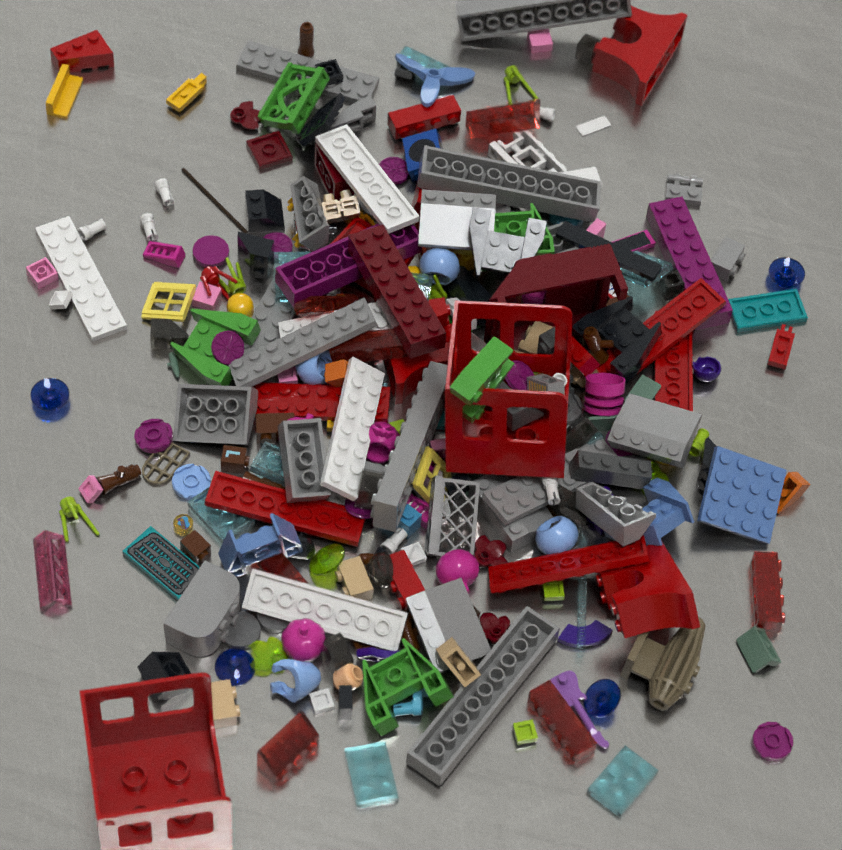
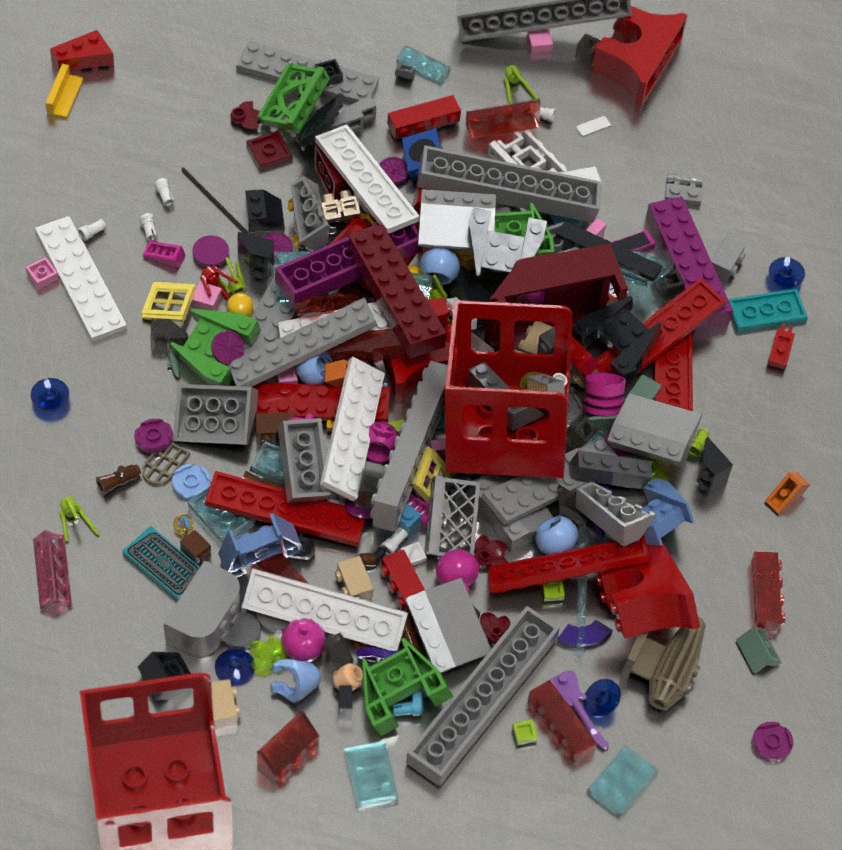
(60, 299): white tile -> none
(90, 489): bright pink plate -> none
(187, 92): yellow hinge -> none
(234, 459): reddish brown brick -> none
(306, 40): reddish brown piece -> none
(321, 701): white tile -> none
(327, 559): clear neon green dish -> none
(380, 570): clear smoke piece -> none
(435, 78): medium blue piece -> none
(458, 662): tan brick -> none
(484, 371): bright green wedge -> none
(518, 376): magenta wheel -> none
(551, 488): white pin -> none
(596, 345): reddish brown piece -> none
(706, 369): dark purple hair -> none
(741, 495): medium blue plate -> none

